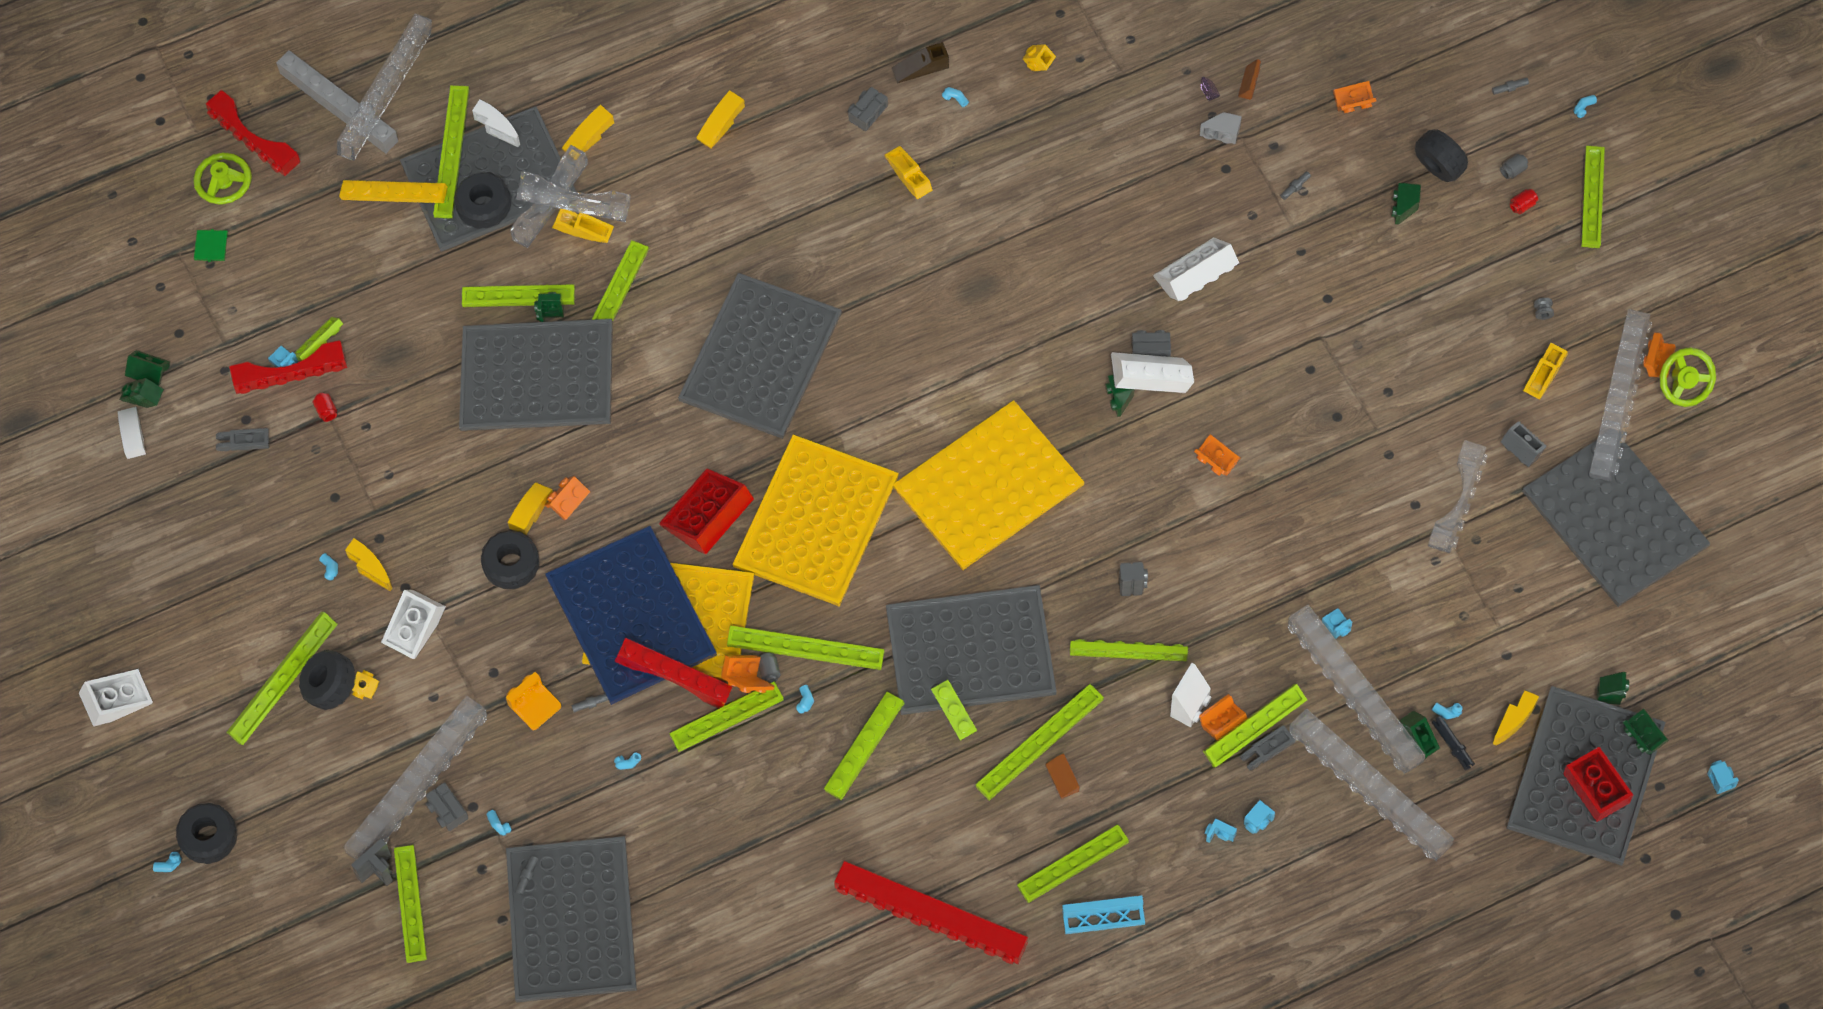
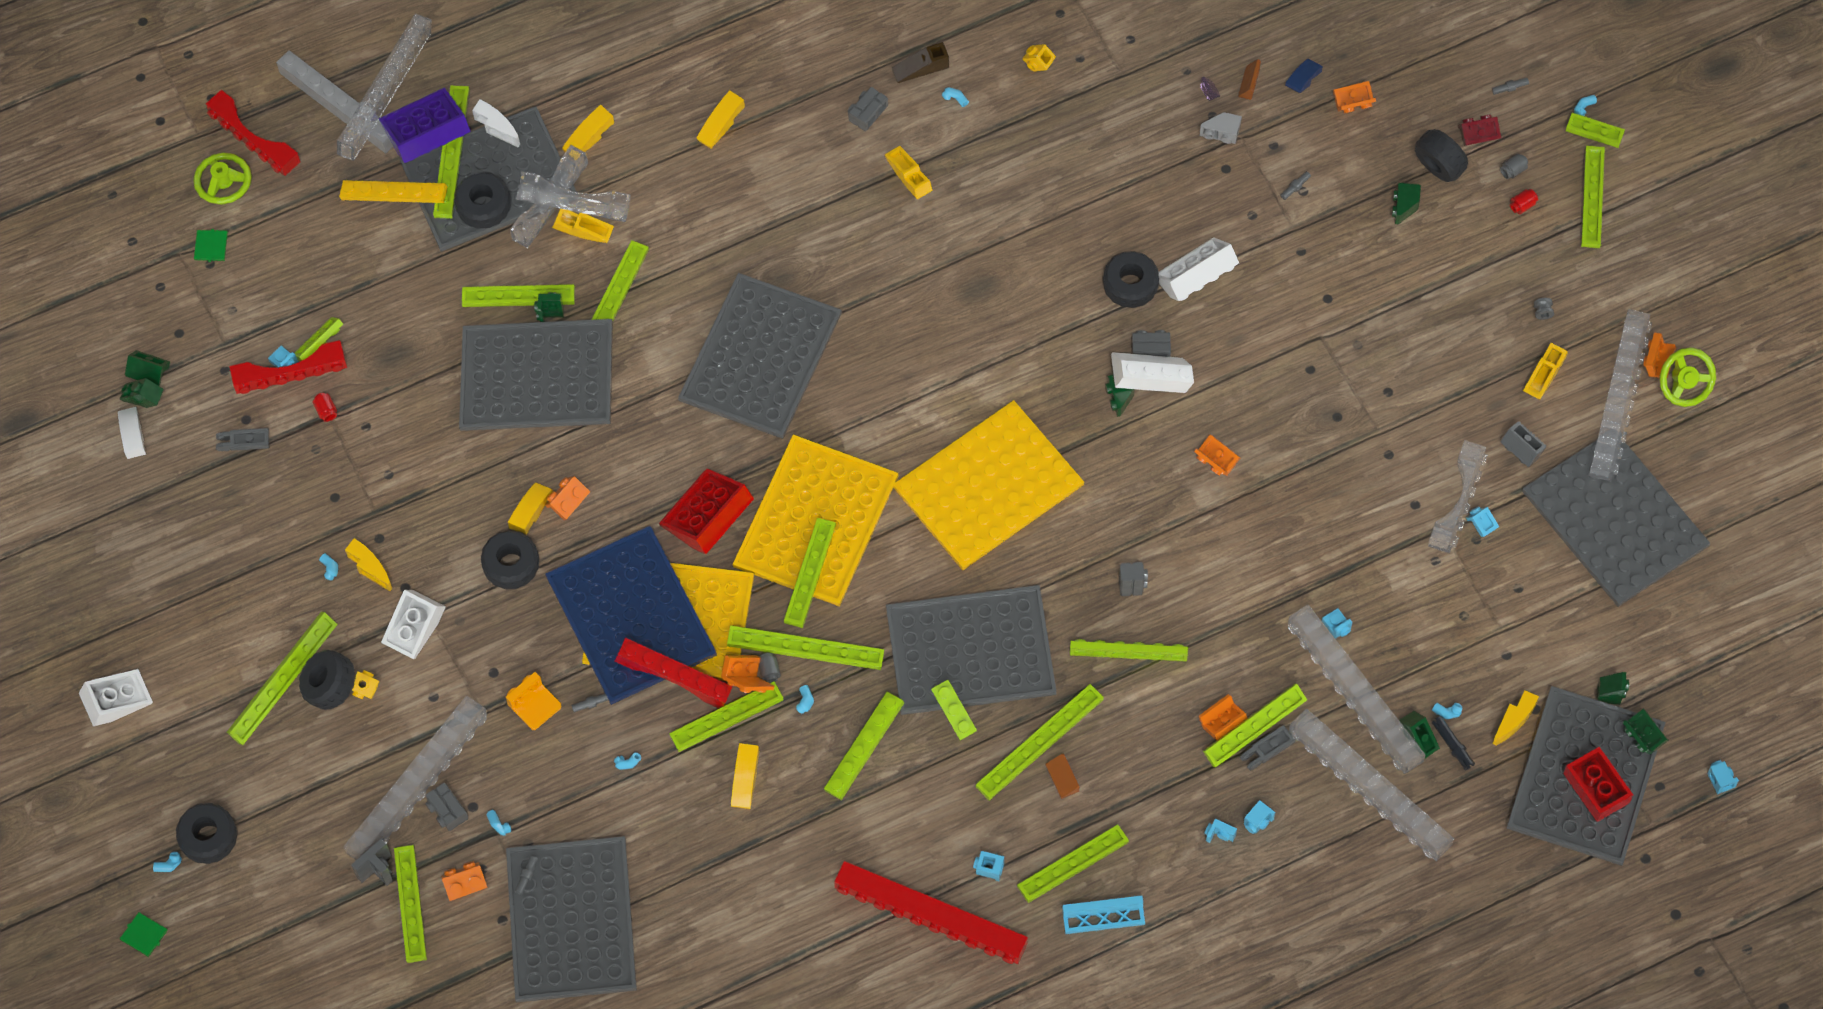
(143, 934): none -> green piece
(424, 125): none -> dark purple slope
(464, 880): none -> orange bracket
(745, 776): none -> yellow slope
(810, 572): none -> lime plate
(994, 861): none -> medium azure brick
(1131, 294): none -> black tyre
(1190, 697): white slope -> none
(1303, 75): none -> dark blue slope
(1481, 130): none -> dark red bracket
(1482, 520): none -> medium azure bracket
(1595, 130): none -> lime plate

